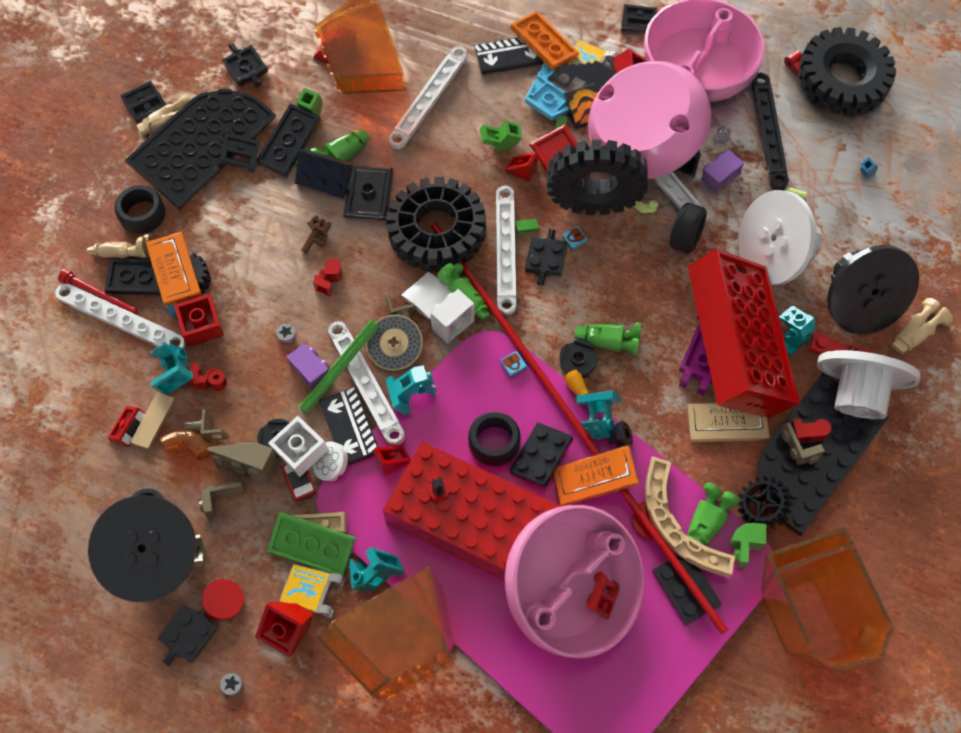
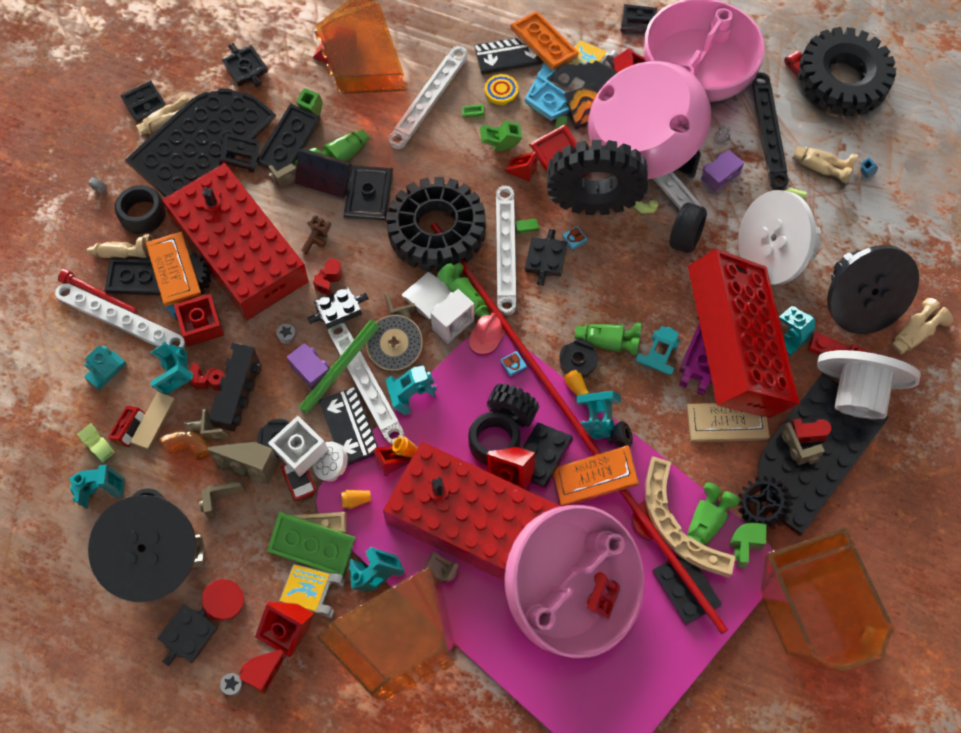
(95, 442): none -> yellowish green leg
(97, 185): none -> light grey tile
(102, 366): none -> teal tile
(103, 478): none -> teal tile
(235, 387): none -> black wedge
(236, 241): none -> red piece
(262, 670): none -> red slope
(283, 176): none -> dark tan bracket
(337, 308): none -> plate
(354, 498): none -> light orange cone
(404, 447): none -> light orange cone
(442, 568): none -> dark tan bracket
(473, 111): none -> bright green piece
(486, 334): none -> coral piece
(501, 89): none -> yellow tile
(512, 465): none -> red slope
(513, 403): none -> black tyre
(656, 360): none -> teal tile
(825, 162): none -> tan piece

